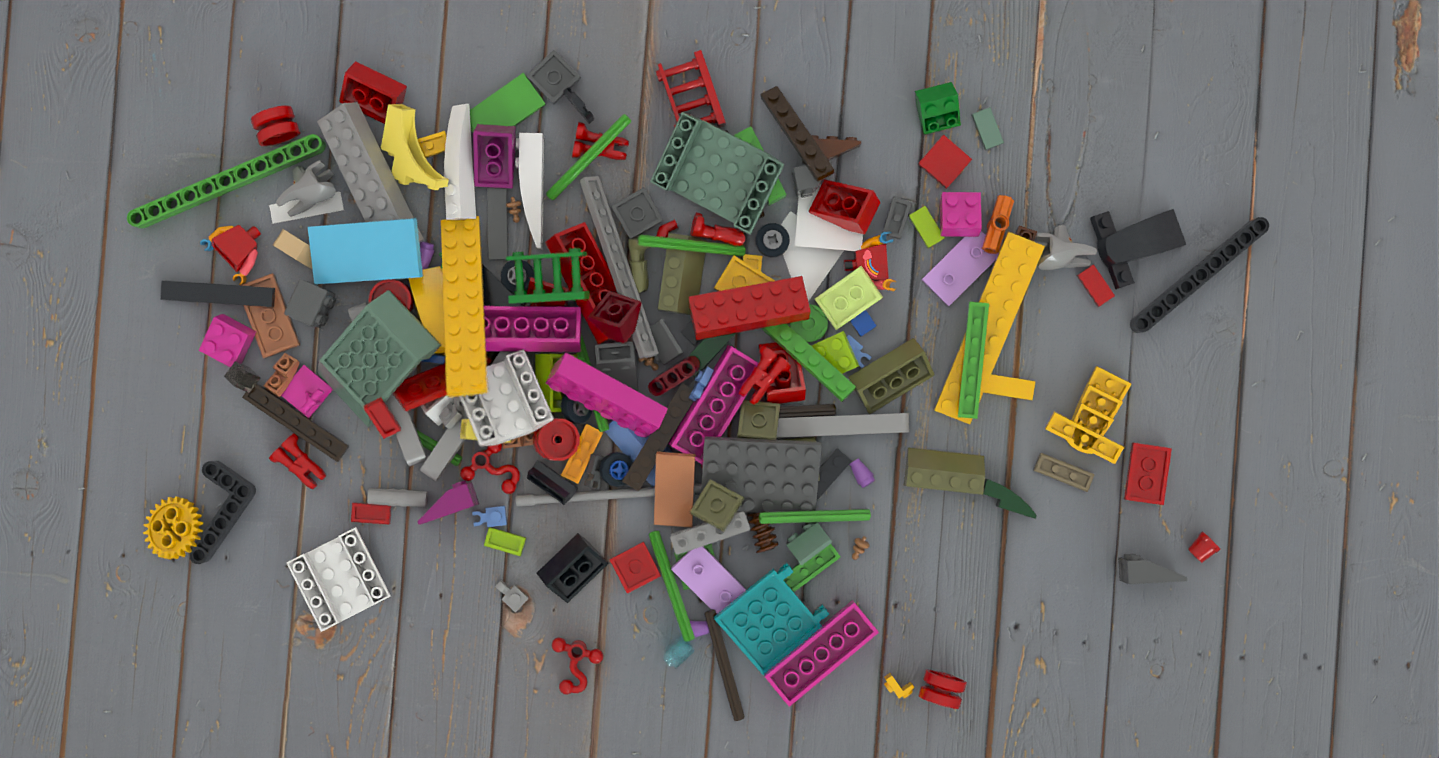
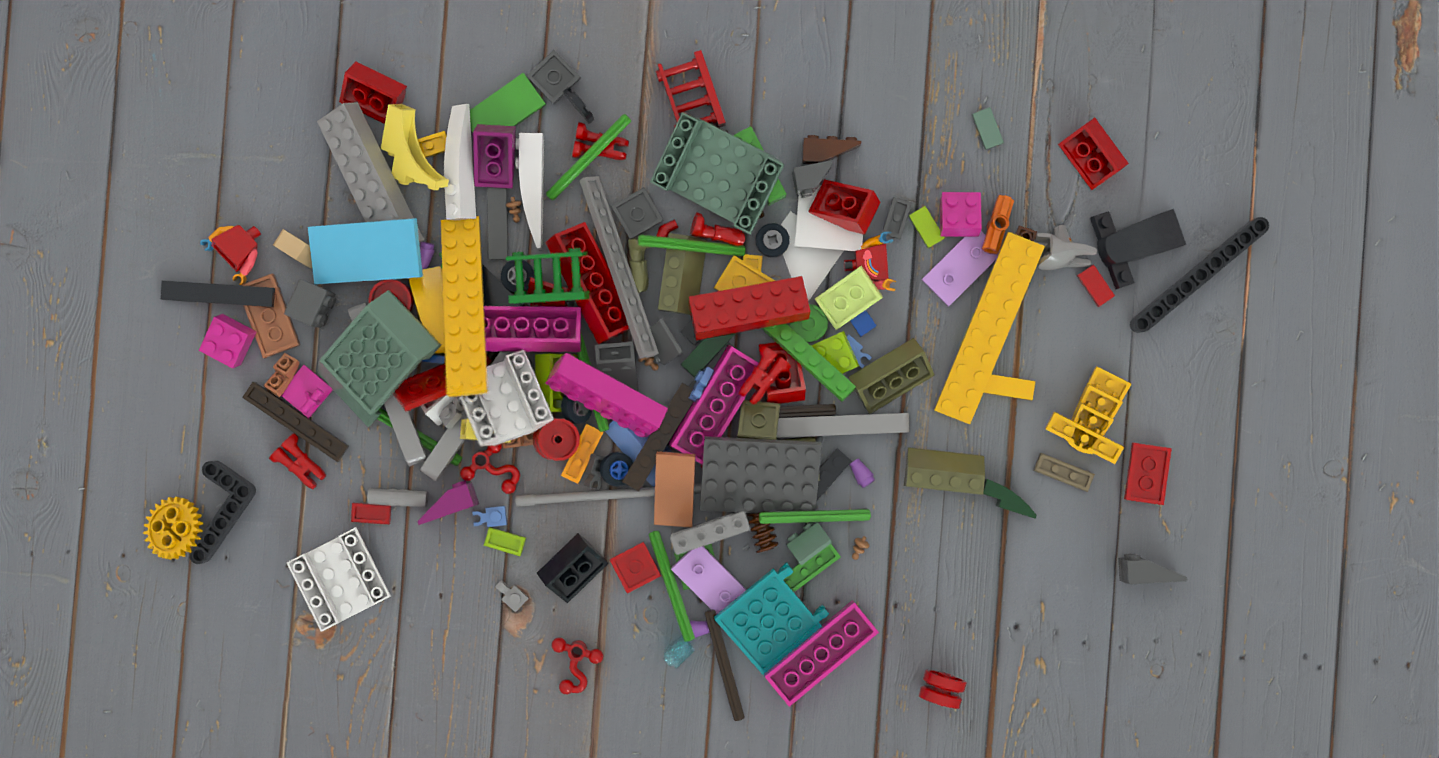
(217, 180): bright green beam -> none
(242, 377): clear smoke brick -> none
(275, 125): red wheel -> none
(280, 214): white sticker -> none
(308, 188): light grey piece -> none
(382, 418): red tile -> none
(551, 482): black piece -> none
(616, 316): dark red slope -> none
(668, 381): dark red beam -> none
(716, 505): olive tile -> none
(797, 133): dark brown plate -> none
(892, 685): yellow bracket -> none
(938, 108): green slope -> none
(944, 161): red tile -> none
(973, 359): bright green plate -> none
(1093, 153): none -> red slope
(1203, 547): red piece -> none

